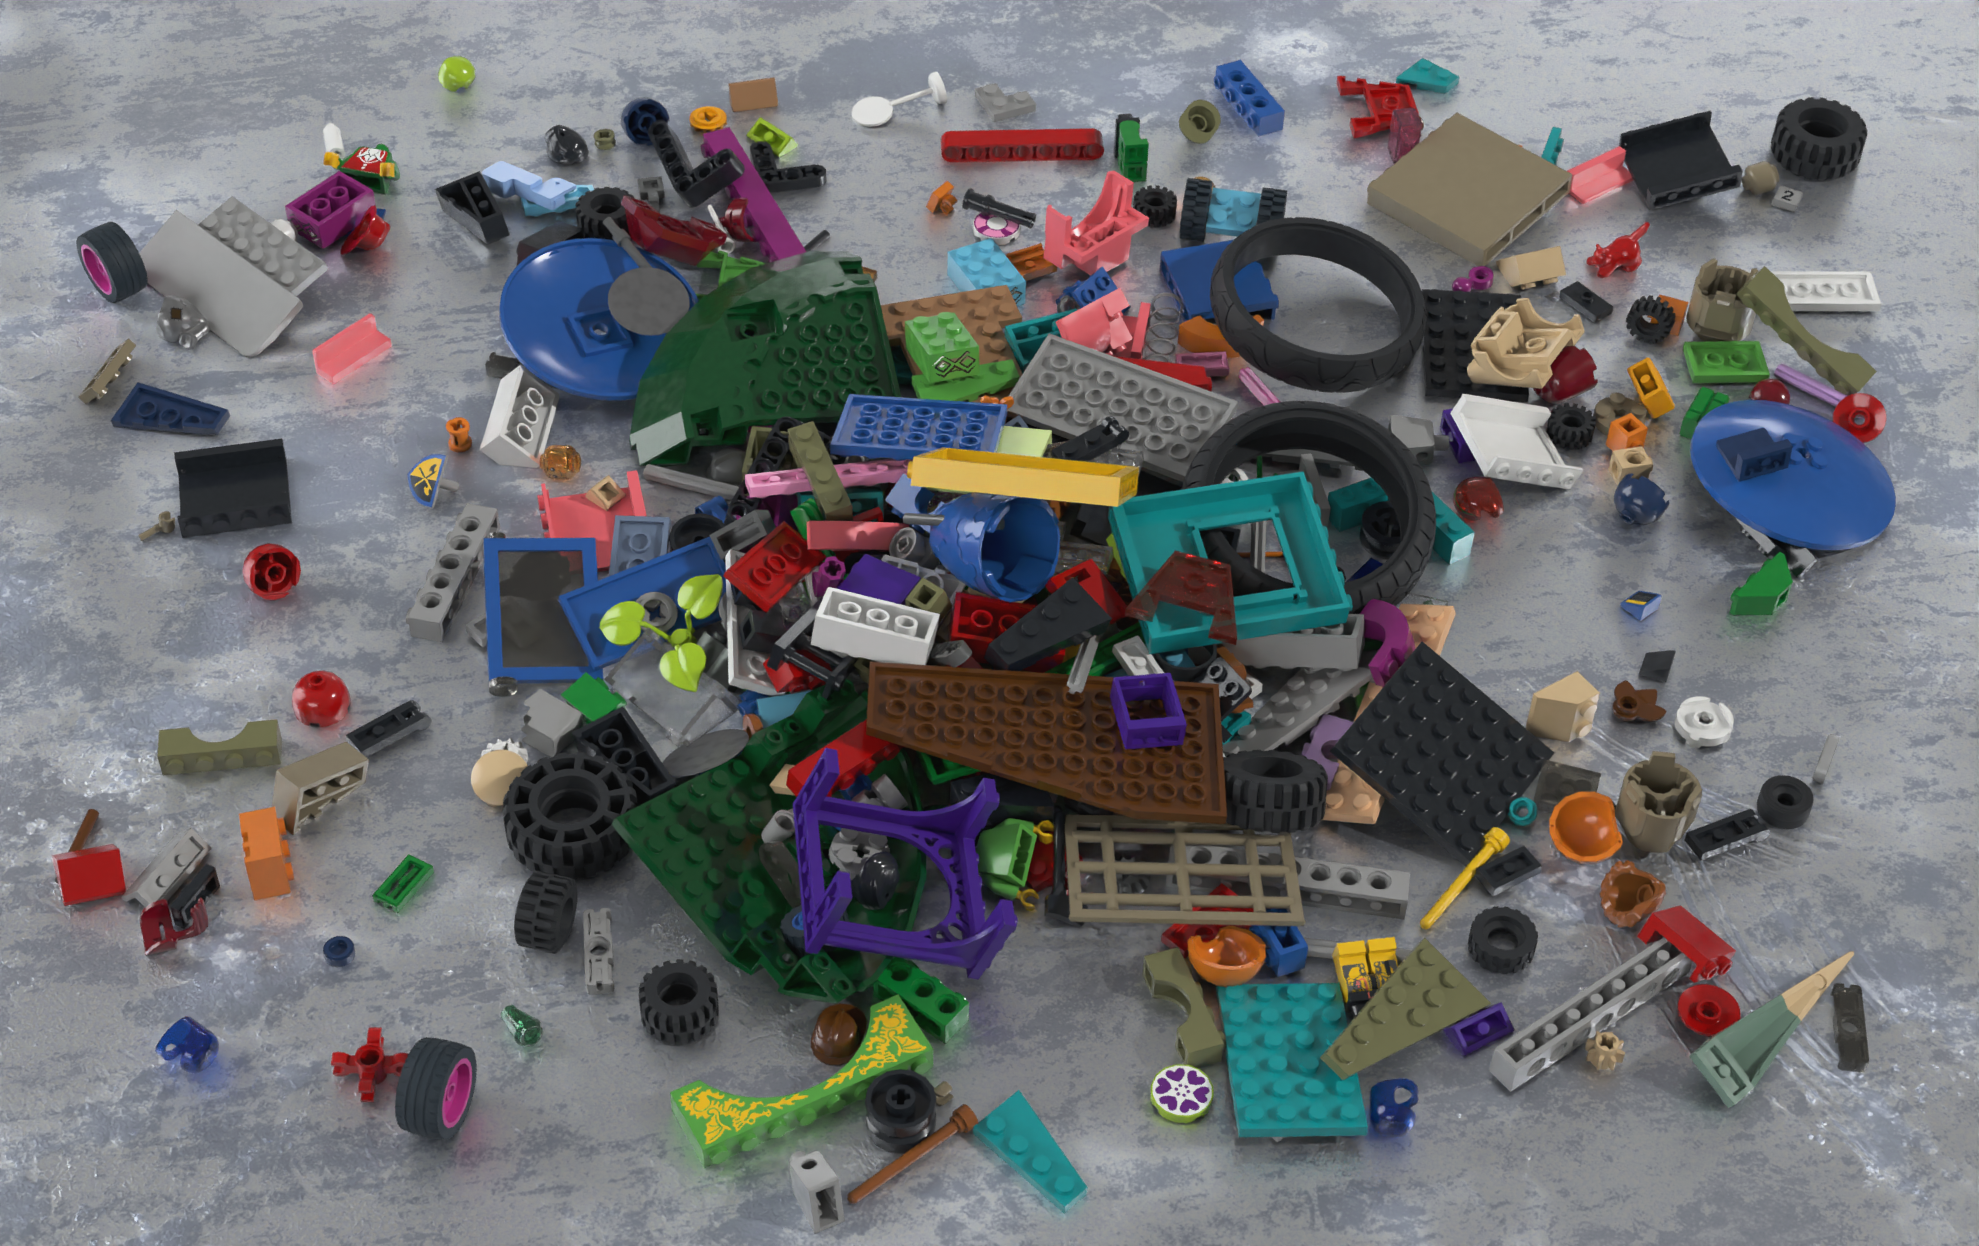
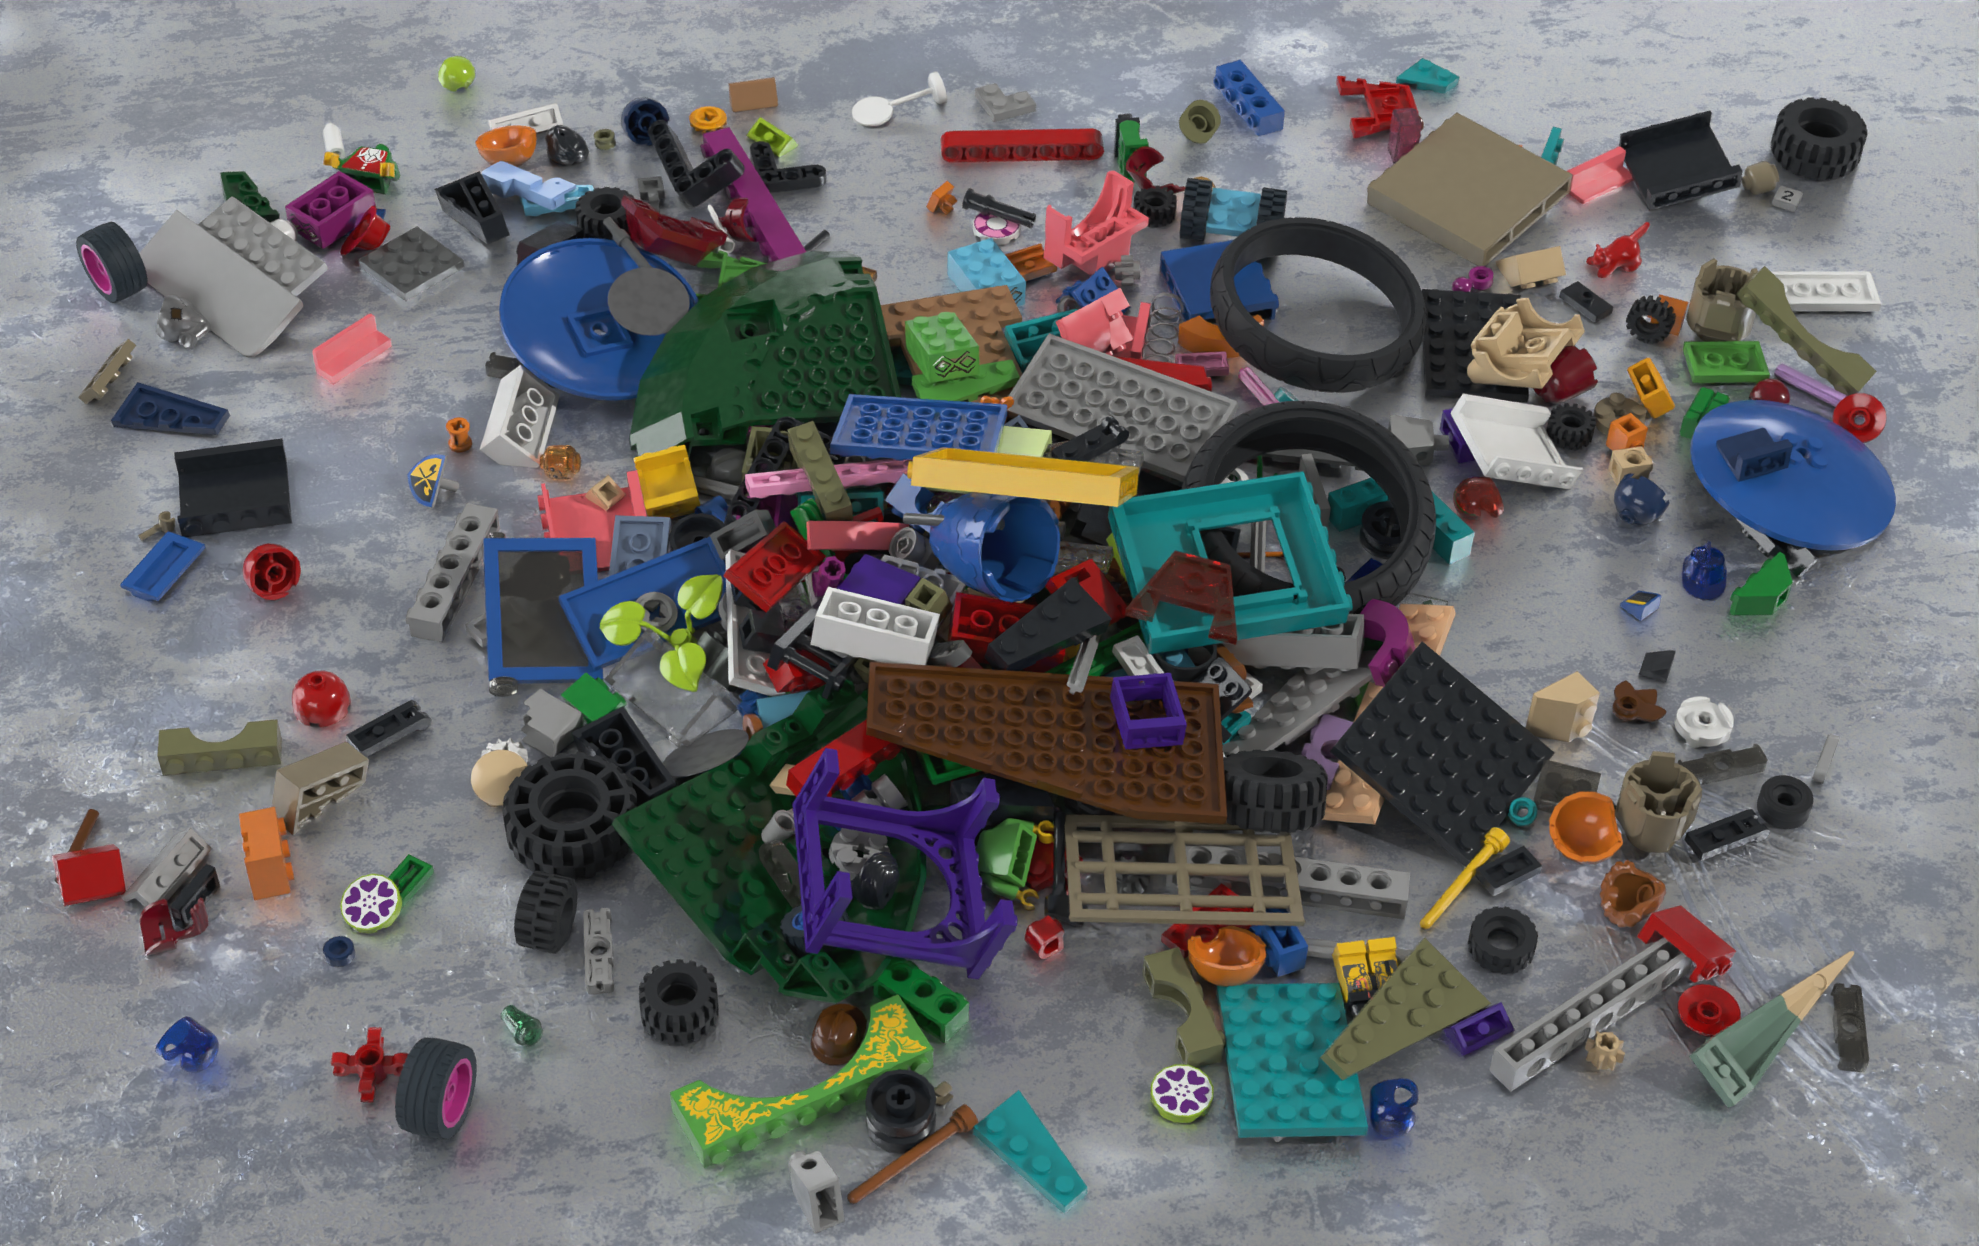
(162, 566): none -> blue piece
(245, 190): none -> dark green wing
(371, 903): none -> tile
(411, 263): none -> dark grey plate
(507, 144): none -> orange cylinder
(538, 118): none -> white plate
(667, 482): none -> yellow panel
(1045, 937): none -> red plate
(1127, 270): none -> light grey gear
(1148, 158): none -> dark red helmet
(1284, 395): none -> teal tile
(1704, 572): none -> clear blue piece
(1740, 764): none -> clear smoke piece

